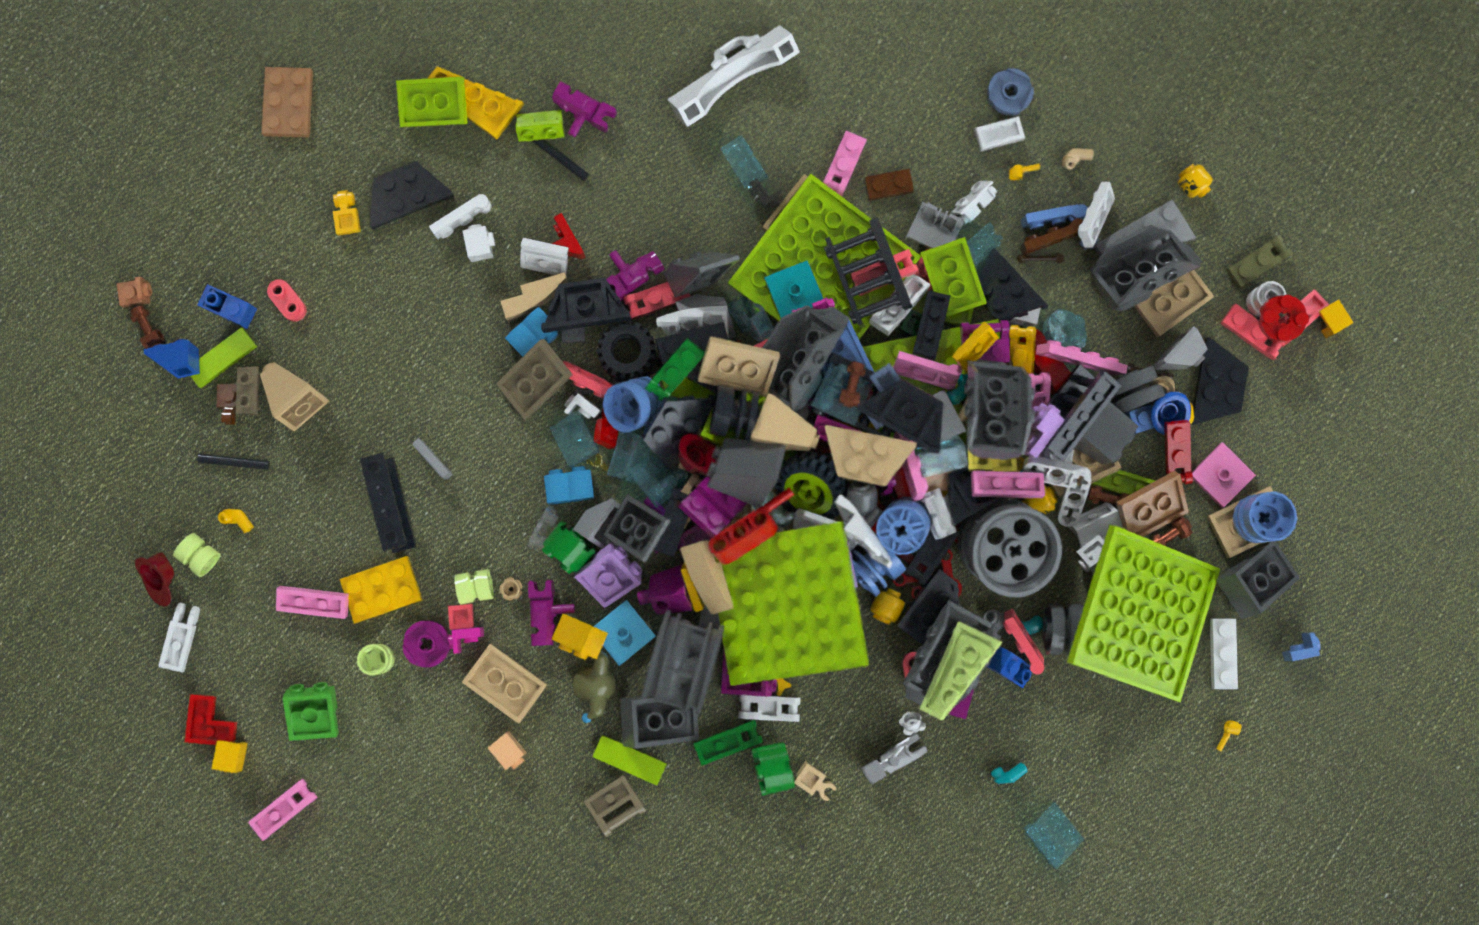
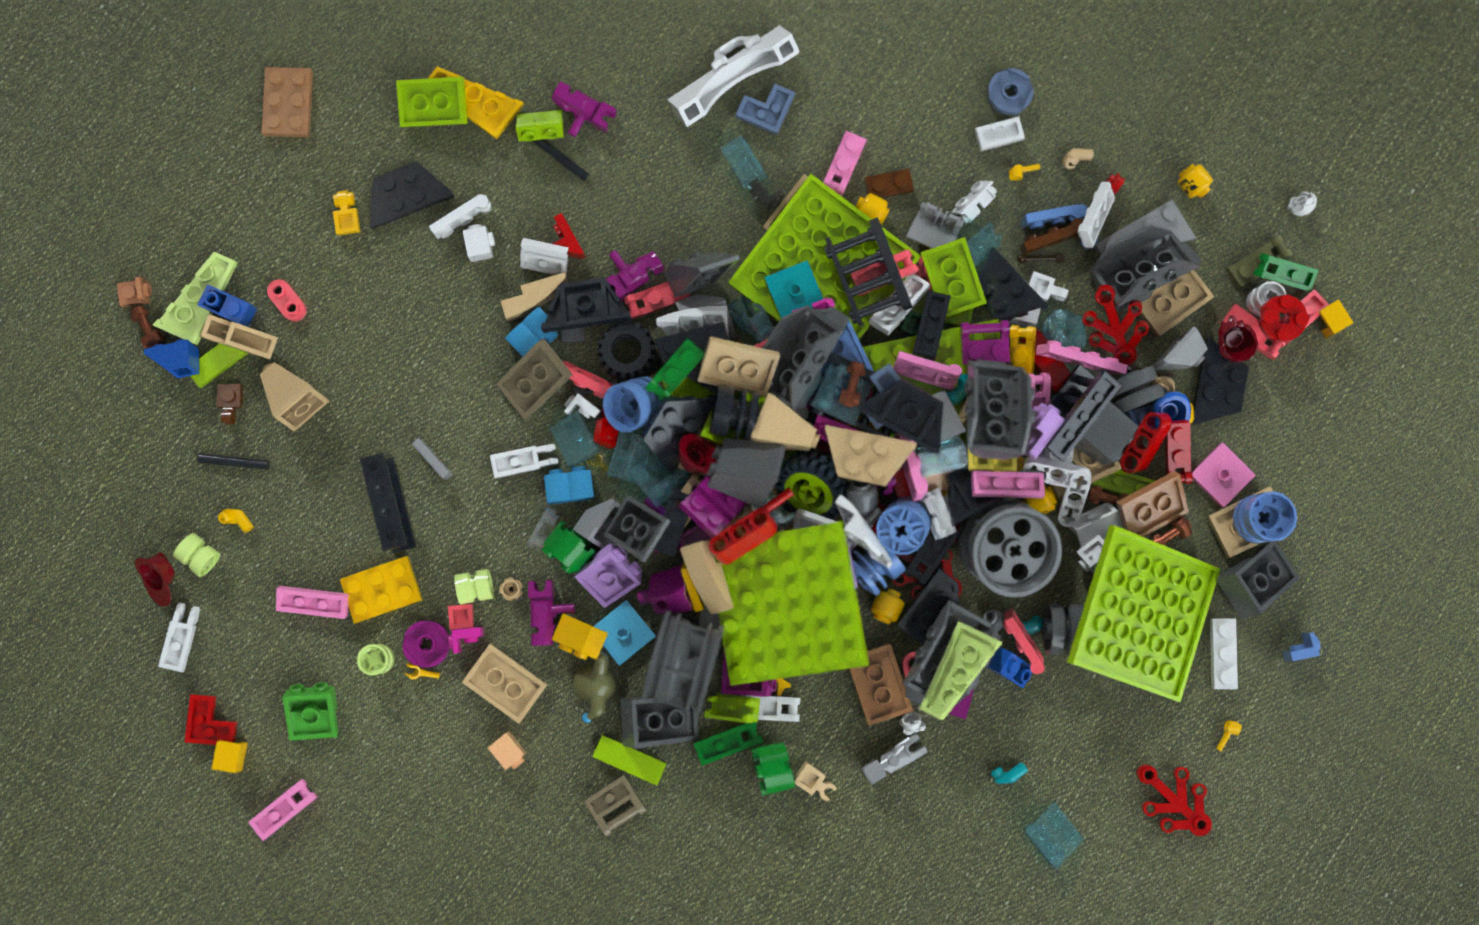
(184, 316): none -> yellowish green wing
(238, 337): none -> tan slope
(247, 390): dark tan hinge -> none
(420, 672): none -> yellow hand
(521, 461): none -> white hinge
(733, 708): none -> lime hinge
(768, 115): none -> sand blue plate
(873, 207): none -> yellow head
(881, 686): none -> medium nougat plate
(975, 345): yellow plate -> none
(1045, 287): none -> white plate
(1116, 182): none -> red plate
(1116, 328): none -> red plant
(1155, 438): none -> red beam
(1177, 801): none -> red plant
(1236, 340): none -> dark red hair
(1286, 272): none -> green plate
(1303, 204): none -> white plate

